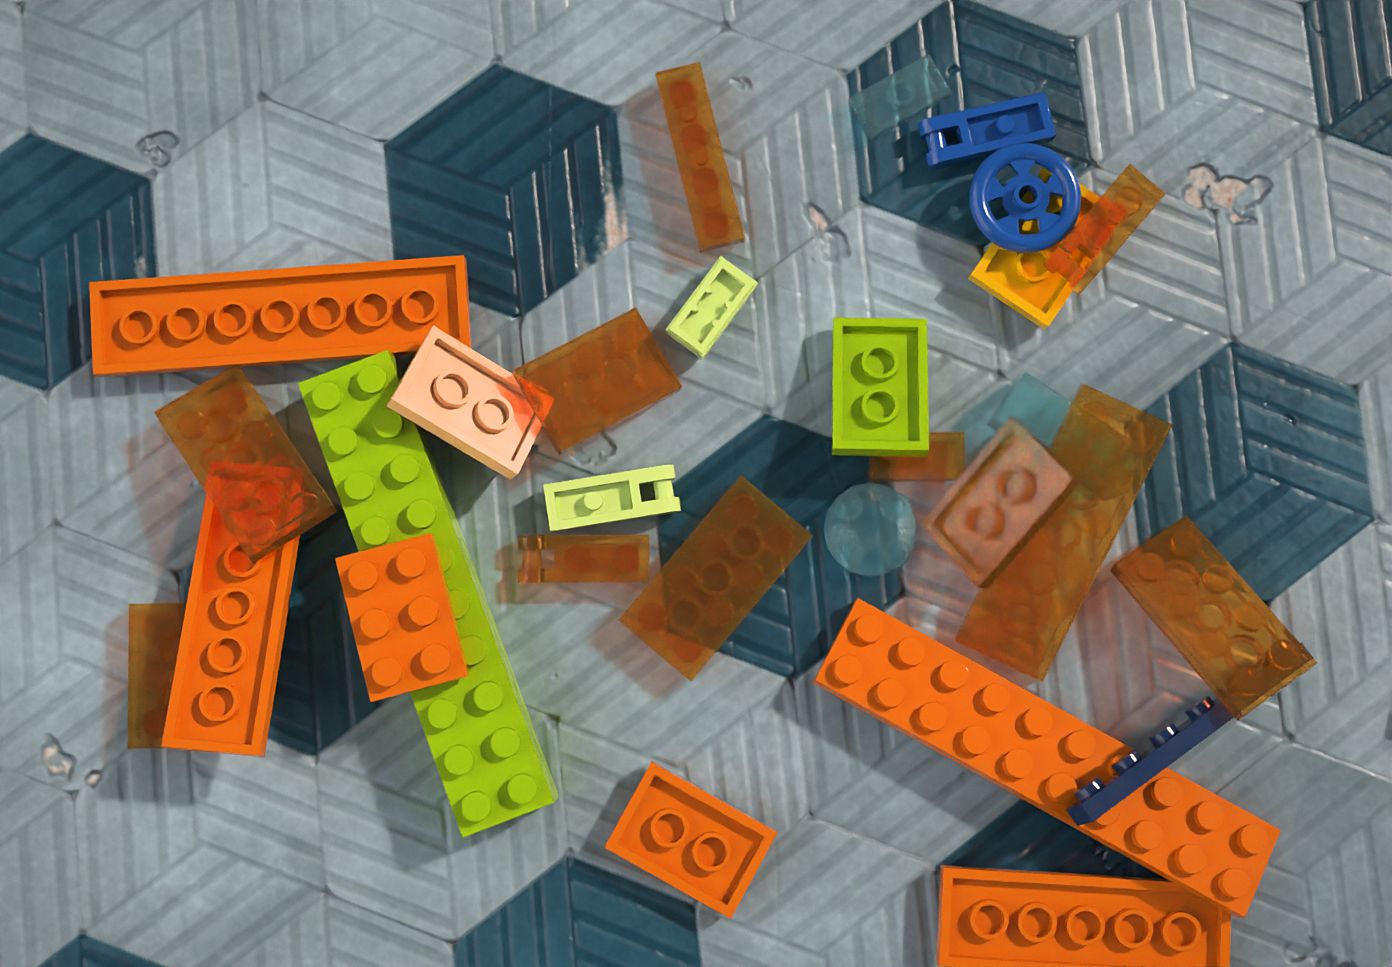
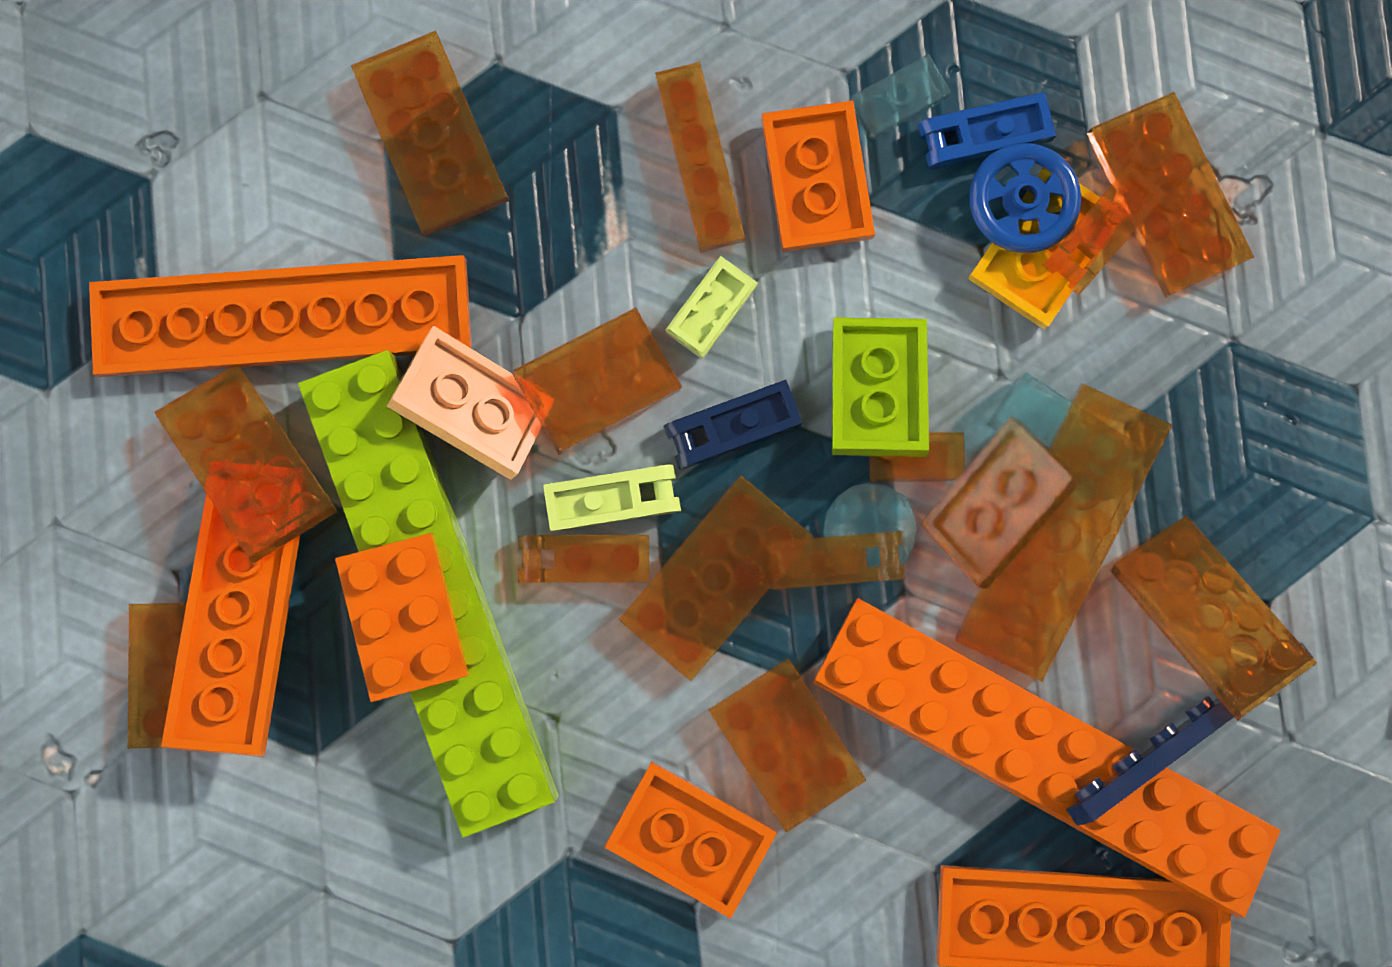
(429, 133): none -> clear orange plate
(734, 424): none -> dark blue plate
(787, 744): none -> clear orange plate
(817, 176): none -> orange plate
(834, 560): none -> clear orange plate
(1192, 227): none -> clear orange plate

